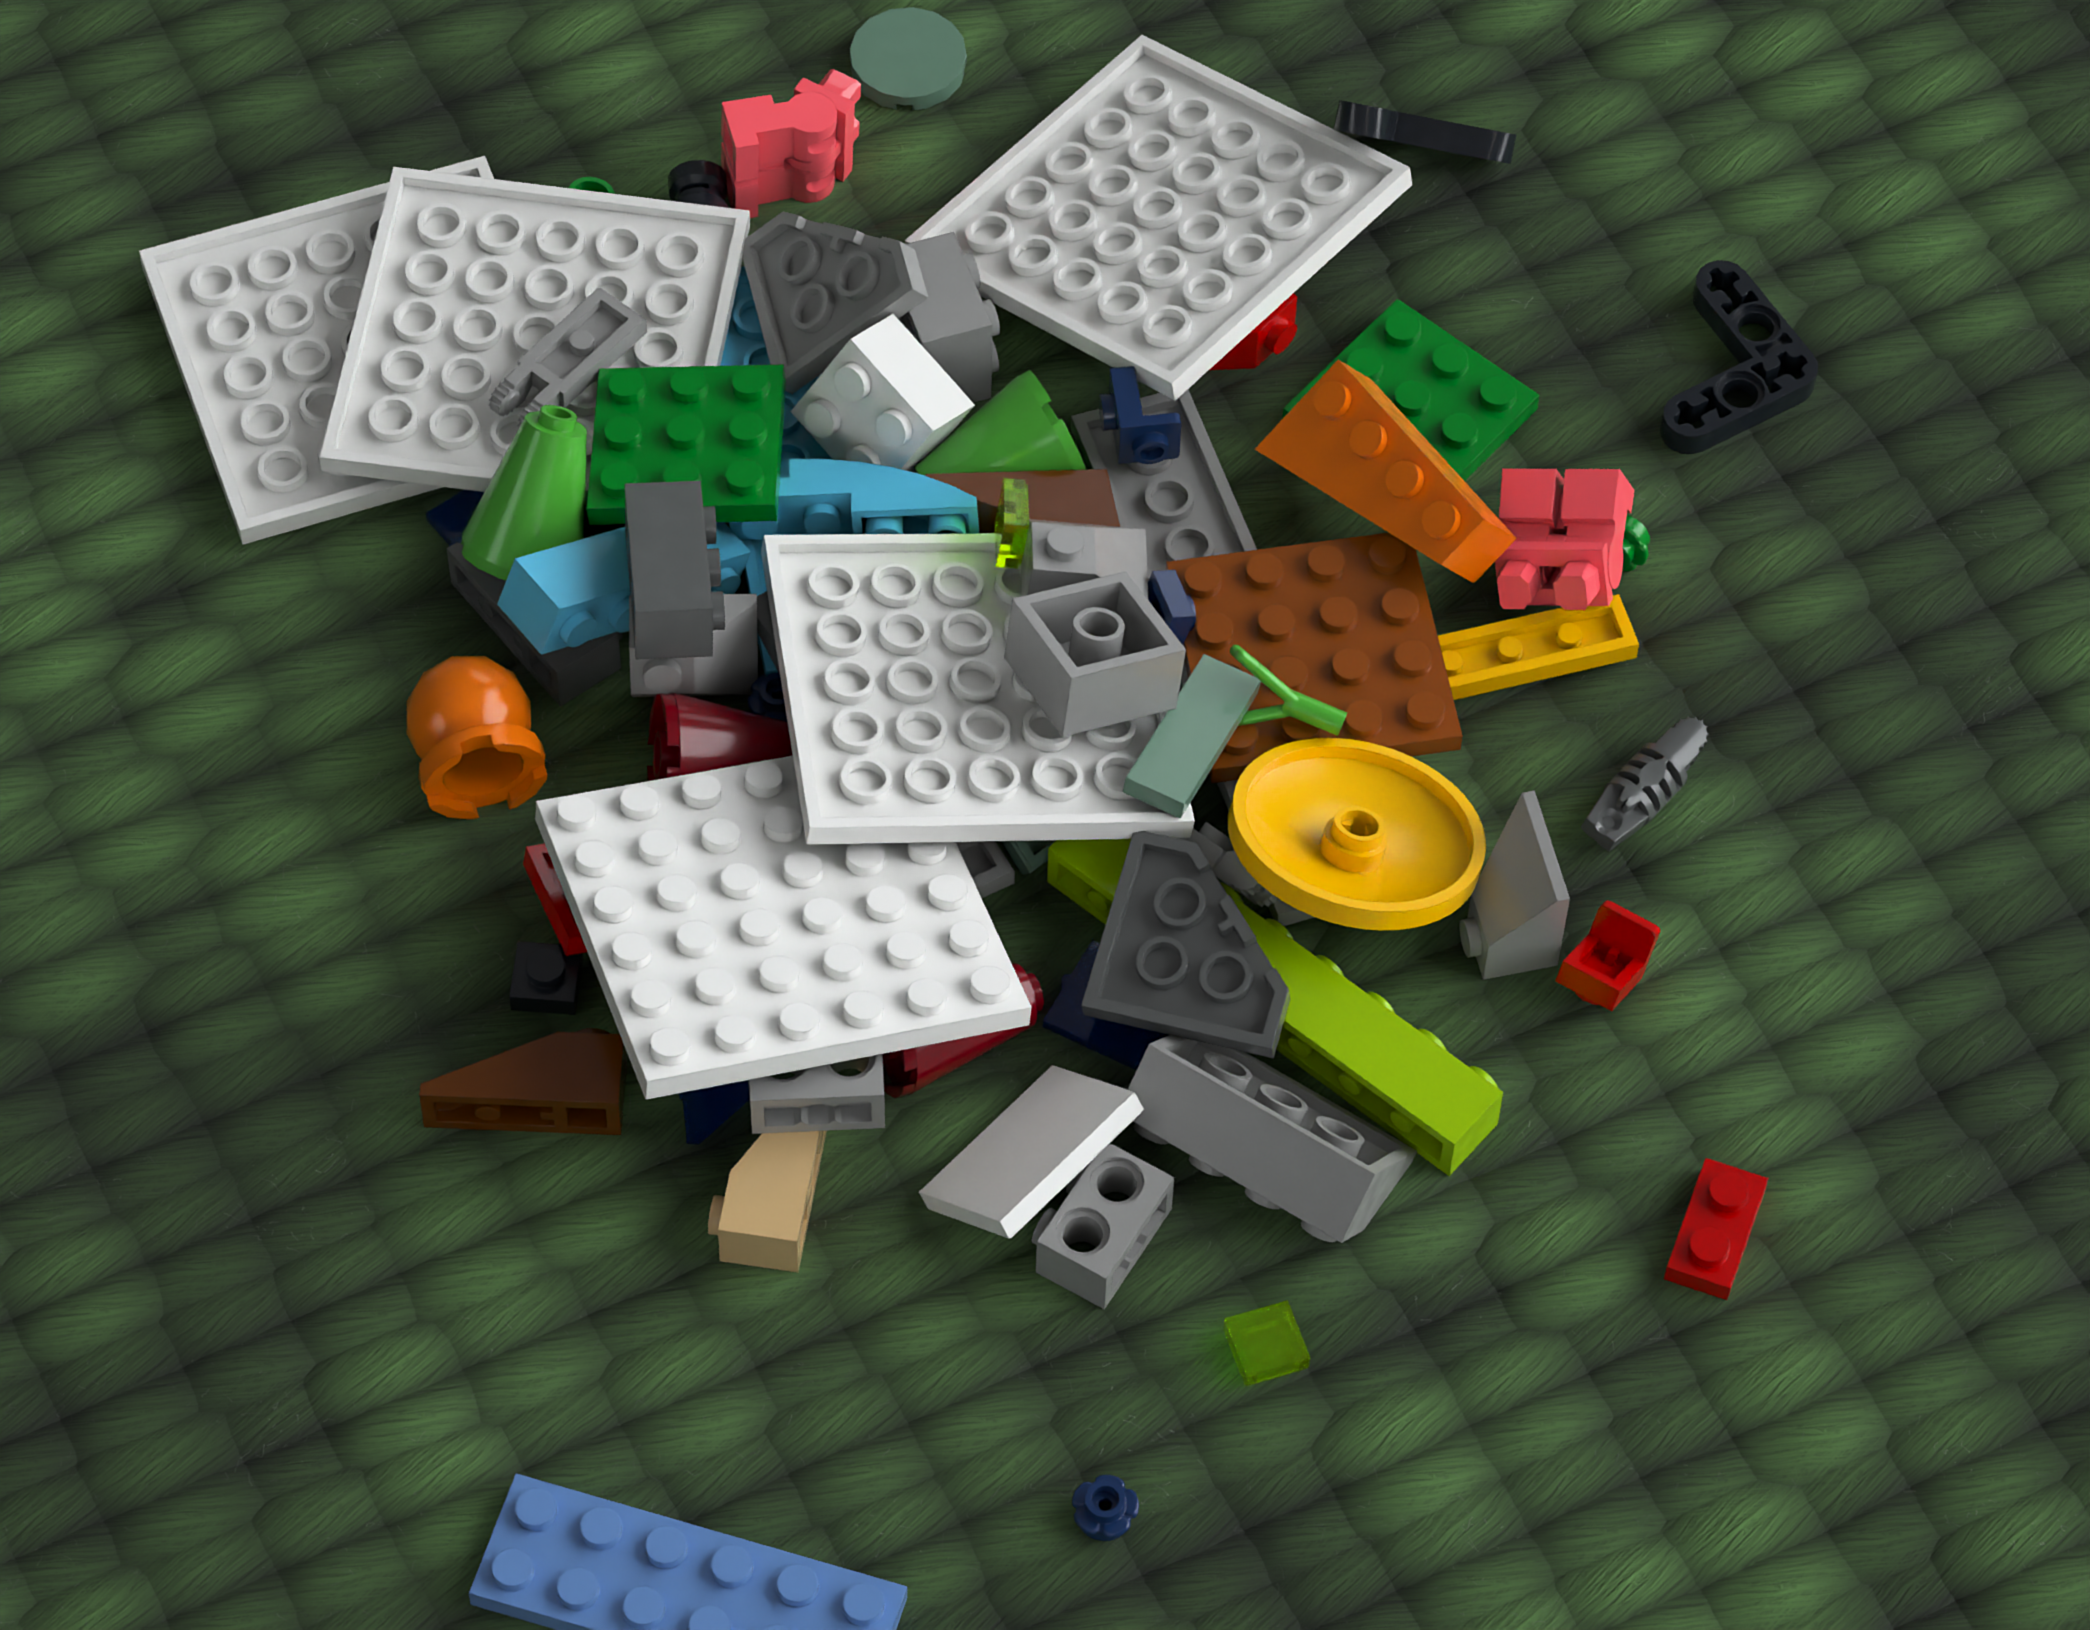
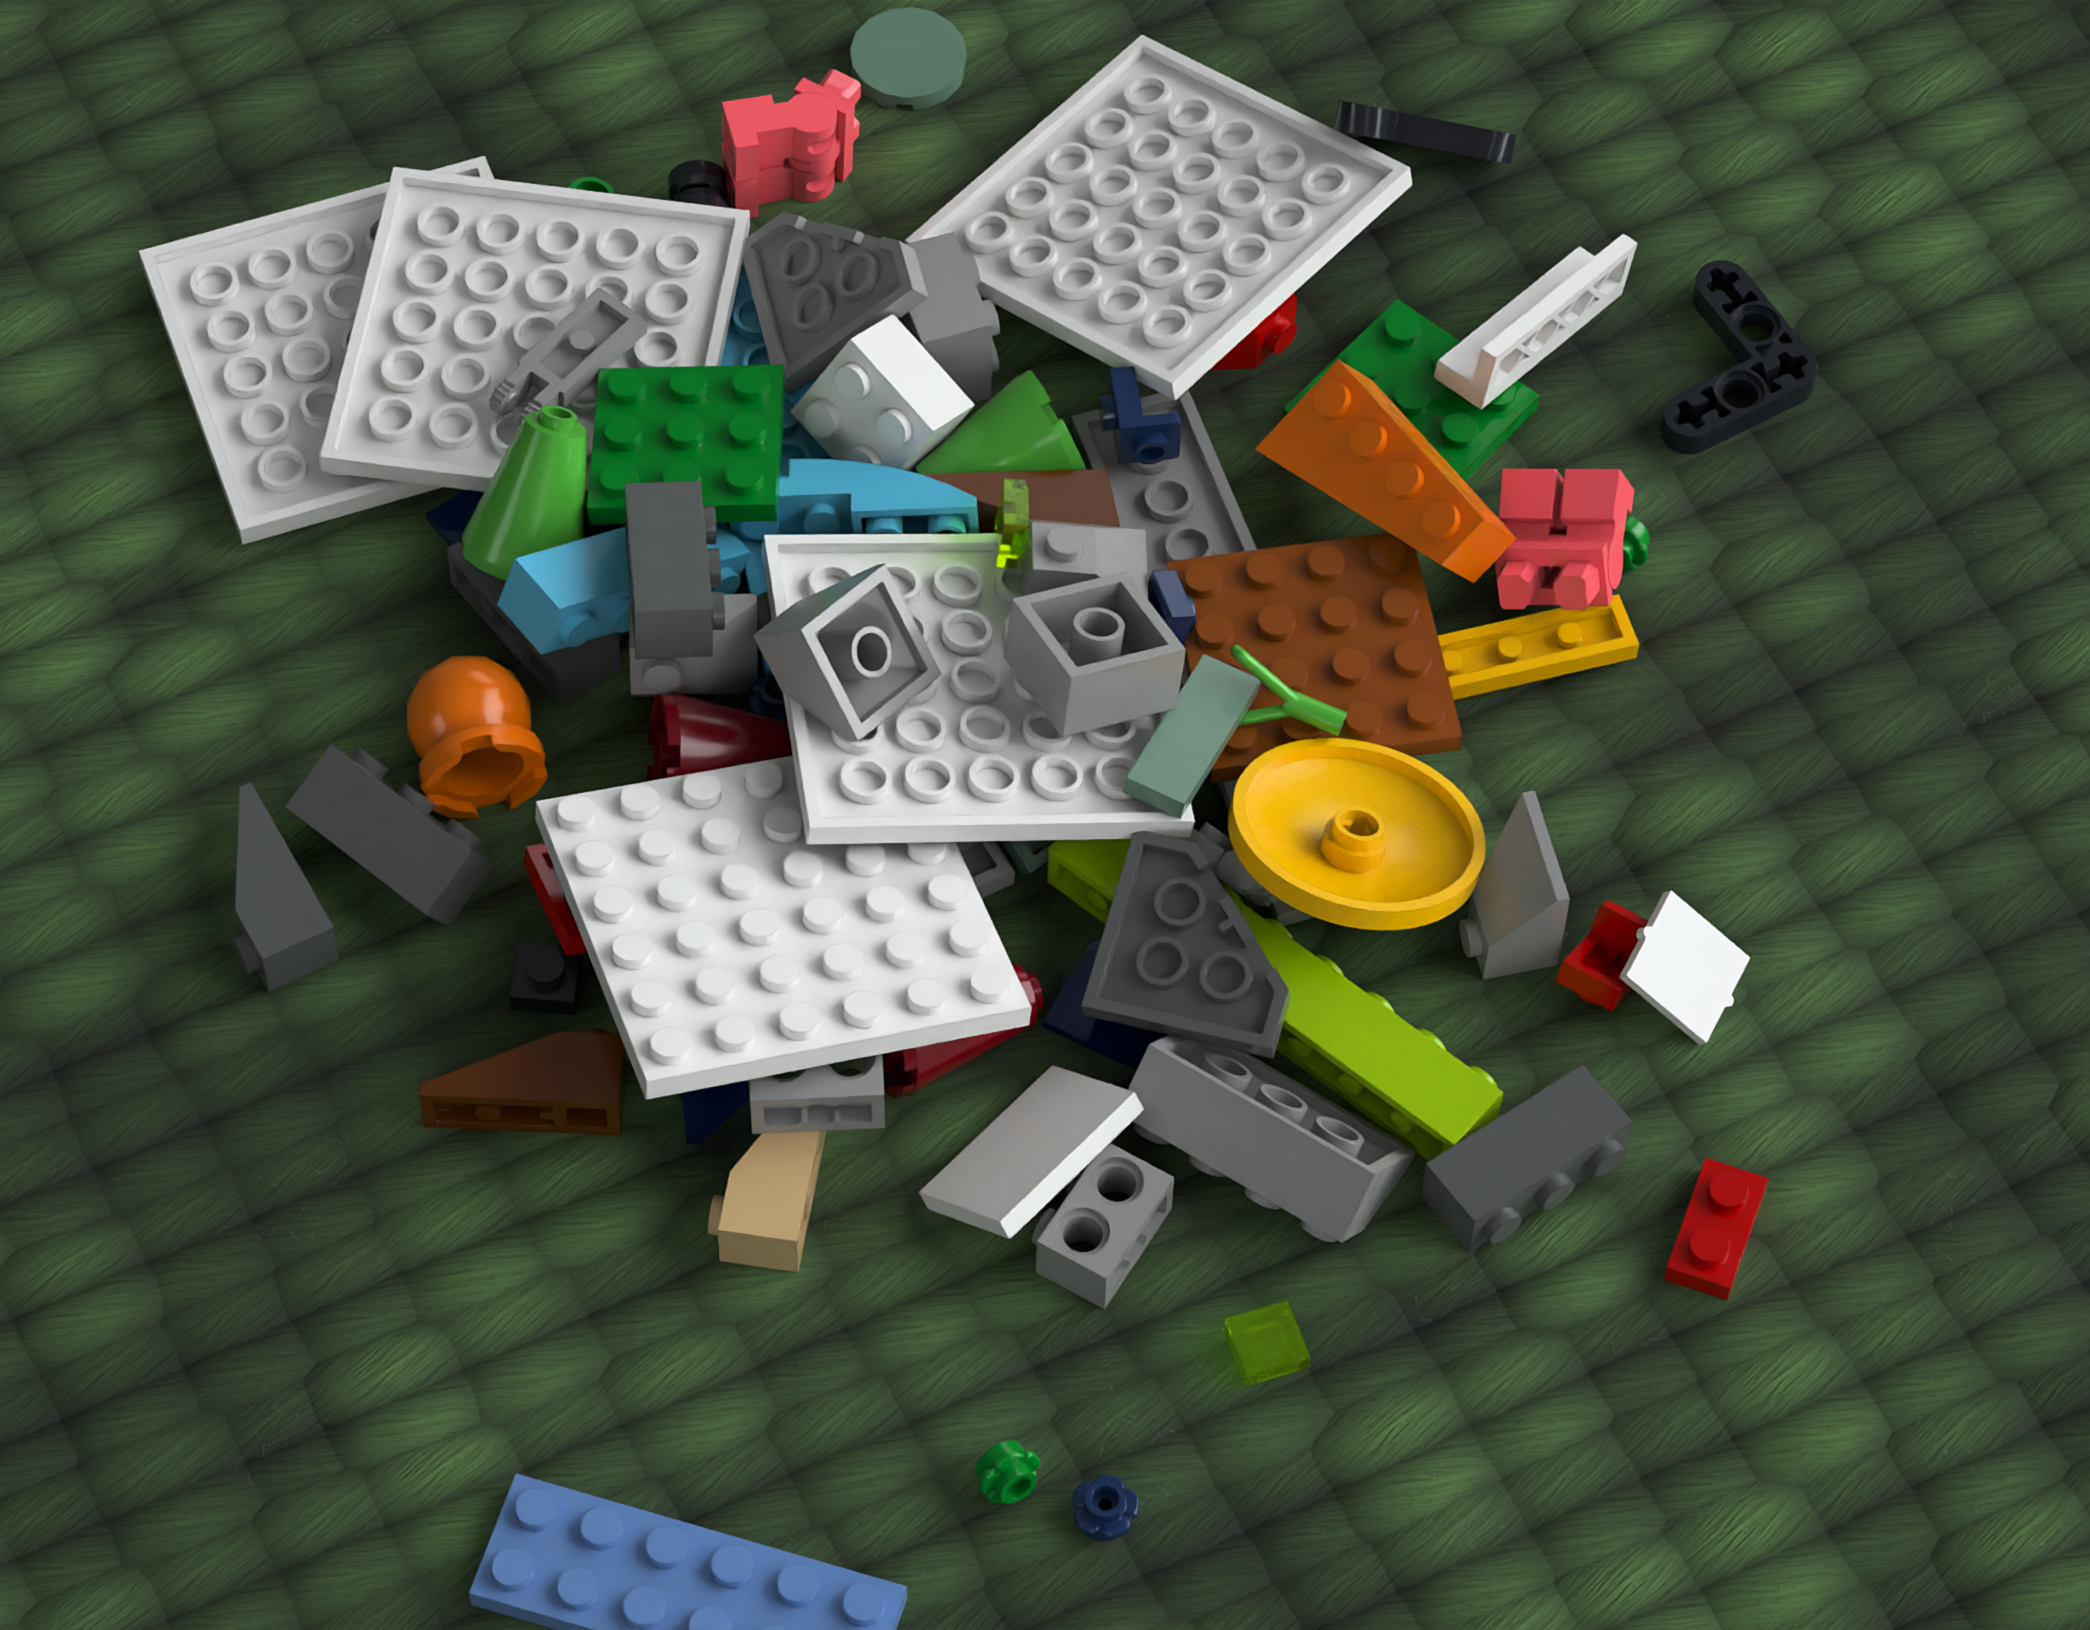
(275, 908): none -> dark grey slope
(392, 832): none -> dark grey brick
(849, 653): none -> light grey slope
(1007, 1472): none -> green plate
(1527, 1159): none -> dark grey brick
(1536, 322): none -> white fence
(1645, 784): dark grey hinge -> none
(1684, 967): none -> white piece

